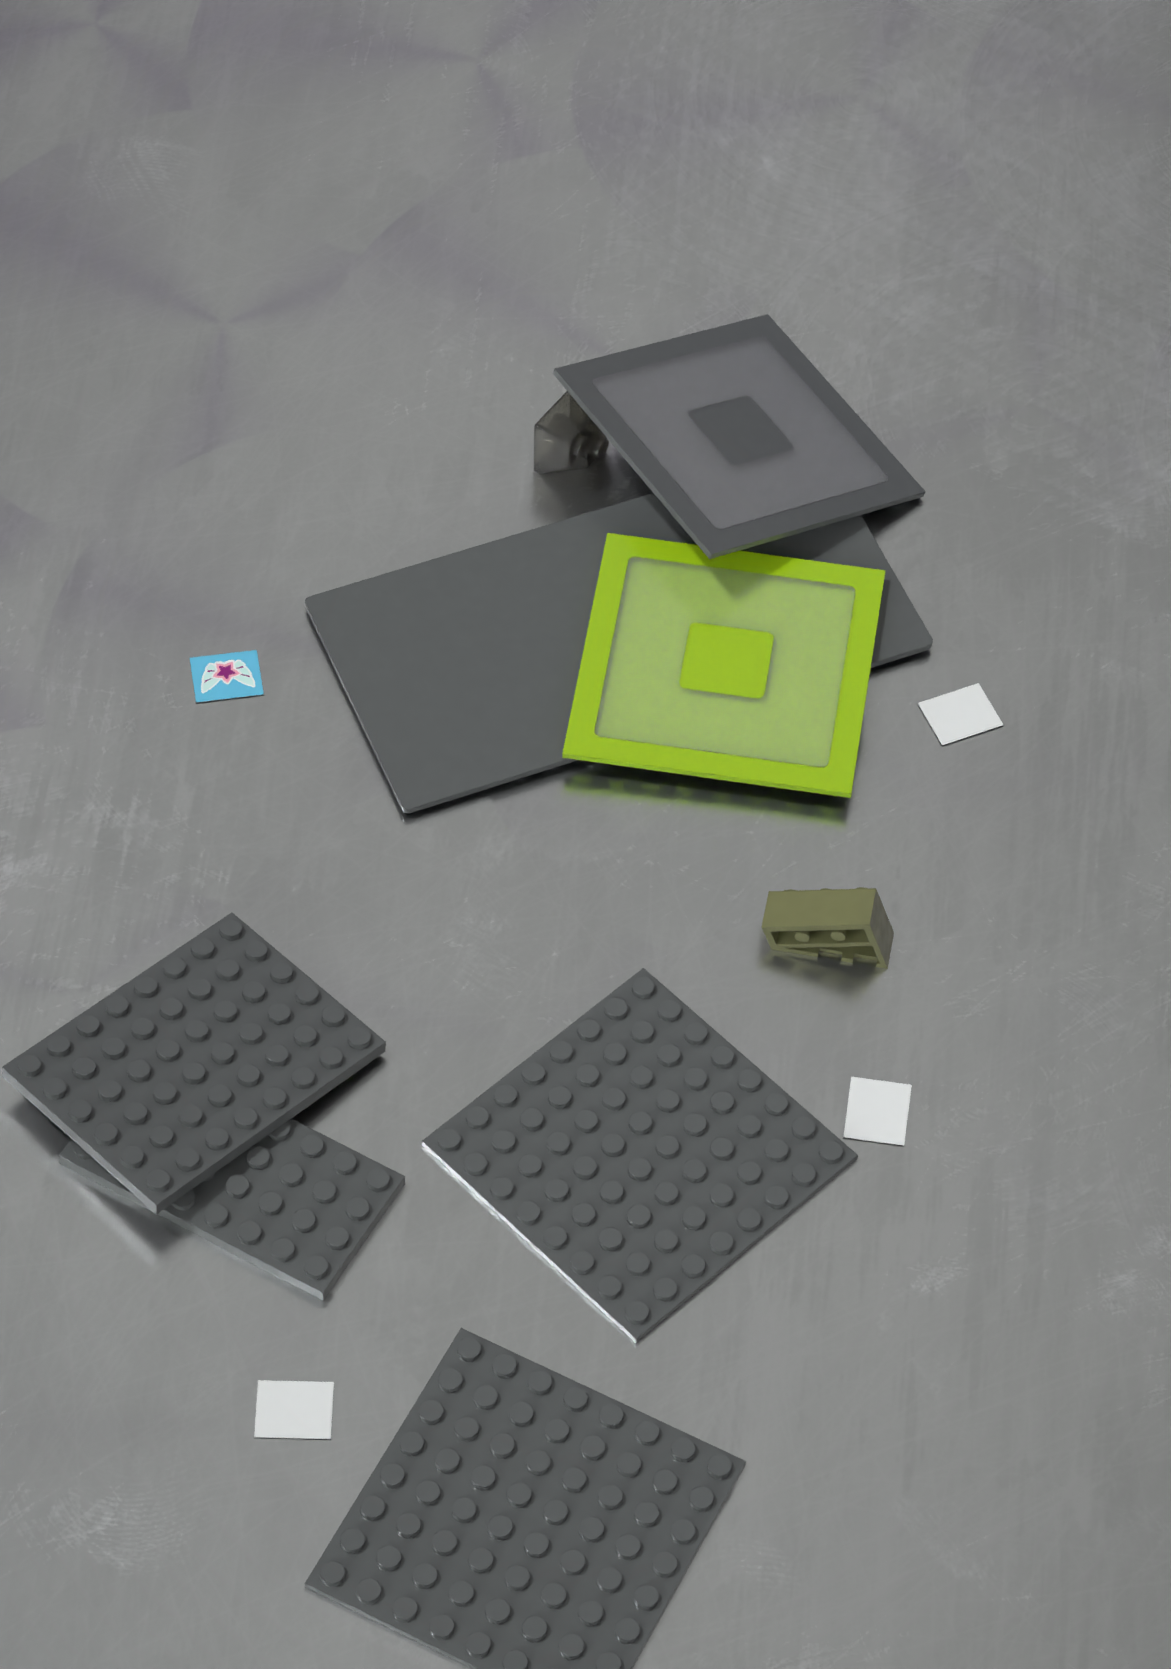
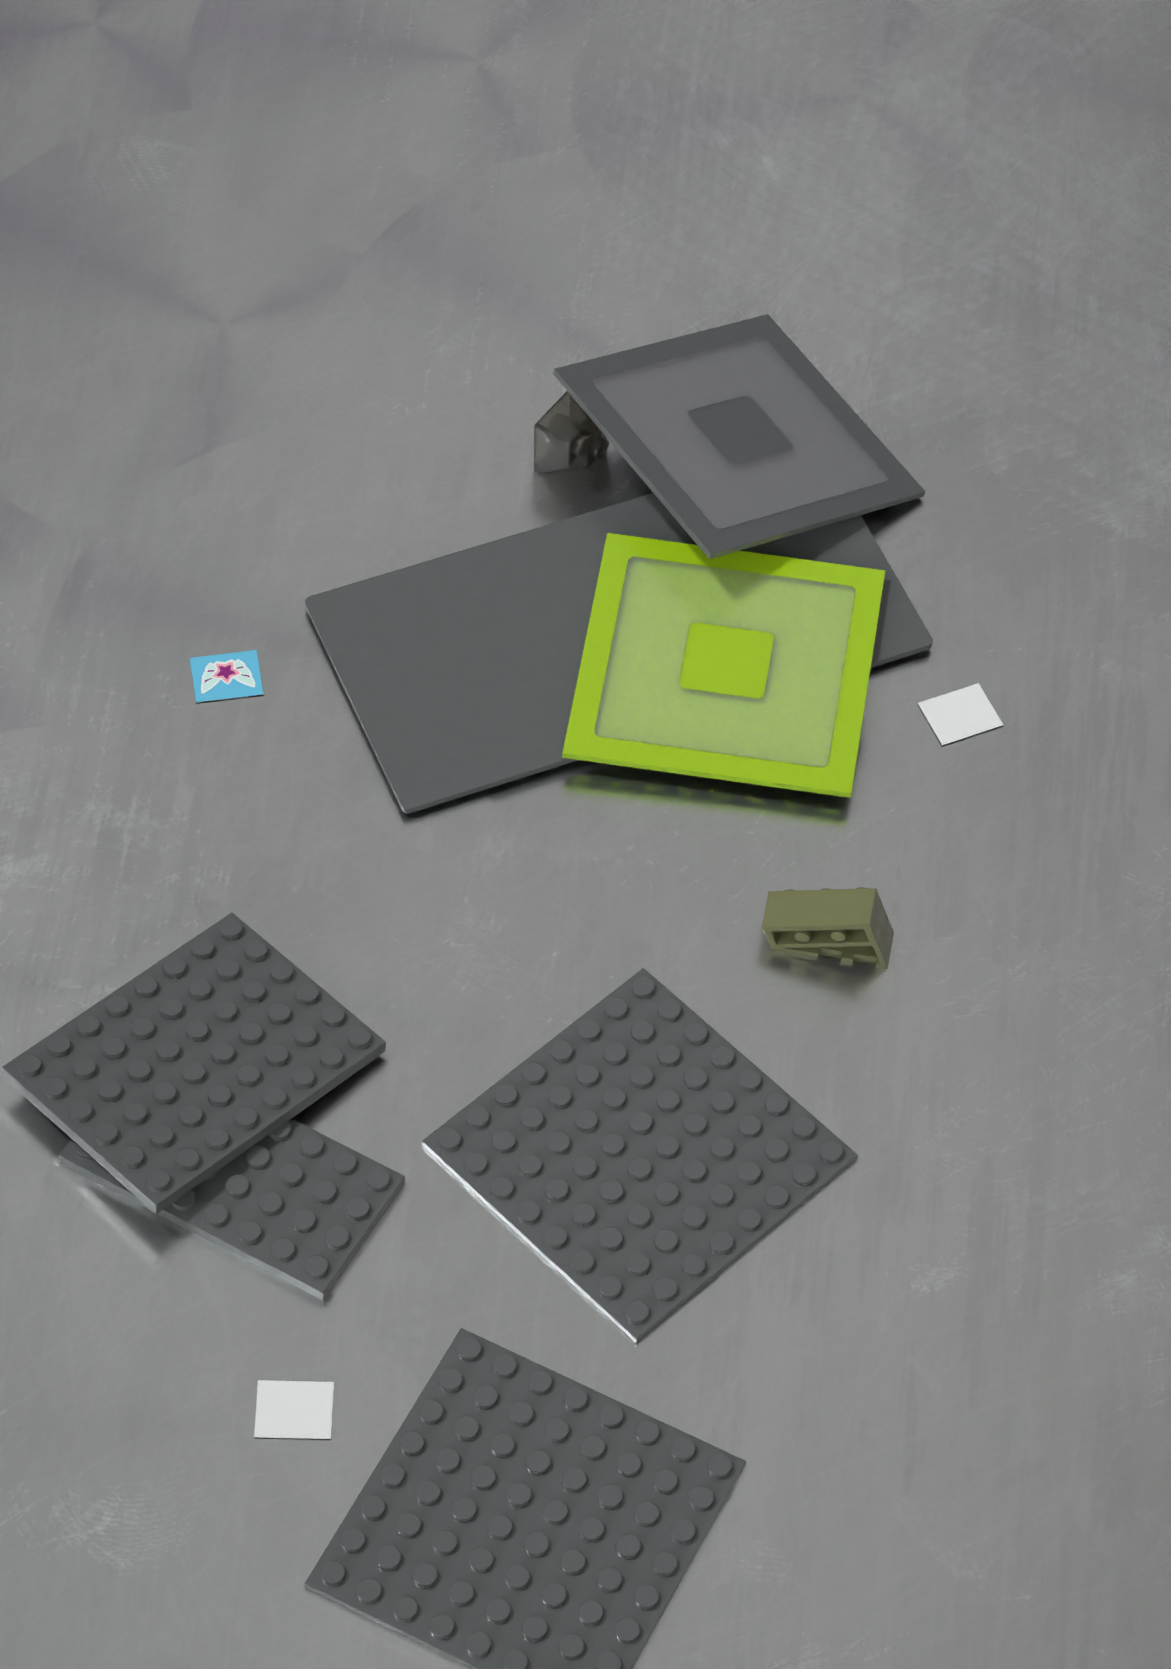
(877, 1111): white sticker -> none

